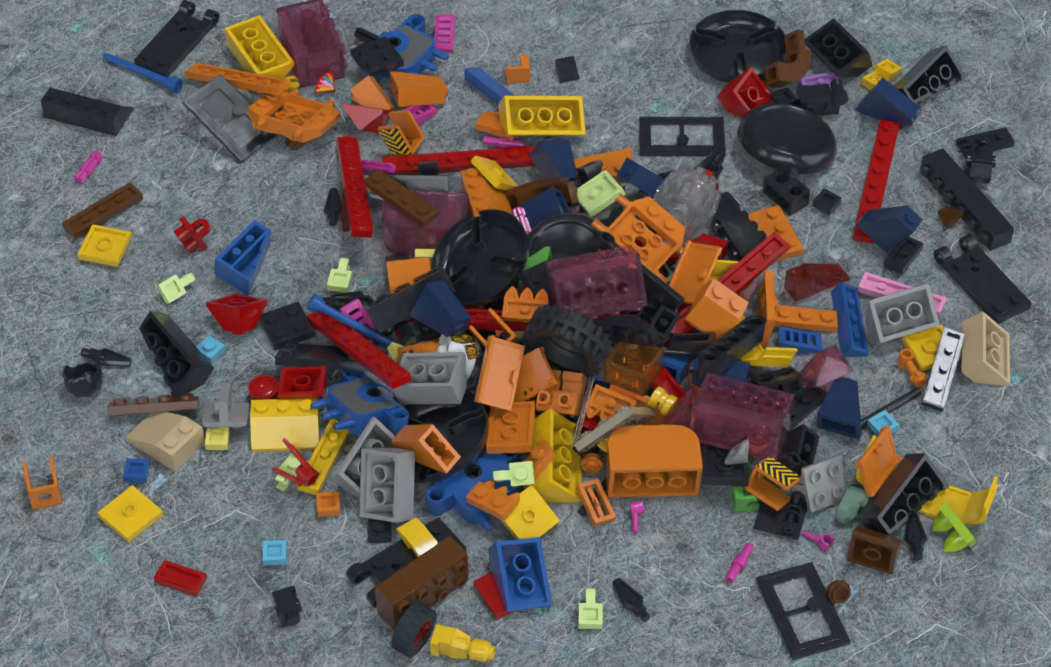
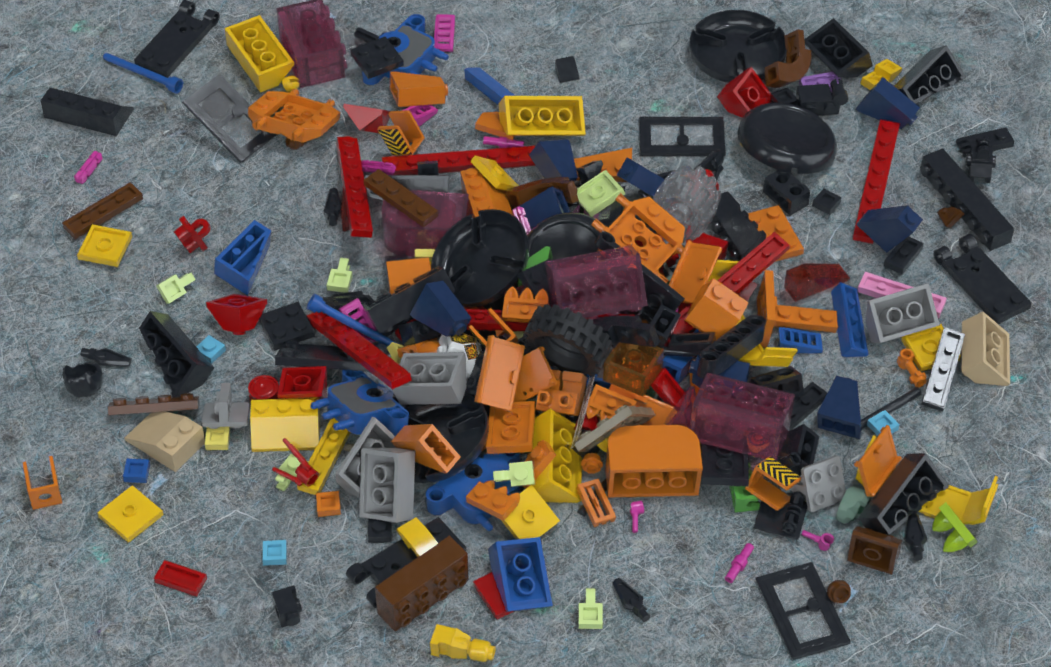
(239, 79): orange plate -> none
(325, 83): tile -> none
(370, 94): orange slope -> none
(414, 629): black wheel -> none
(520, 73): orange panel -> none
(662, 401): yellow wheel -> none
(738, 454): light grey slope -> none
(825, 367): clear pink slope -> none

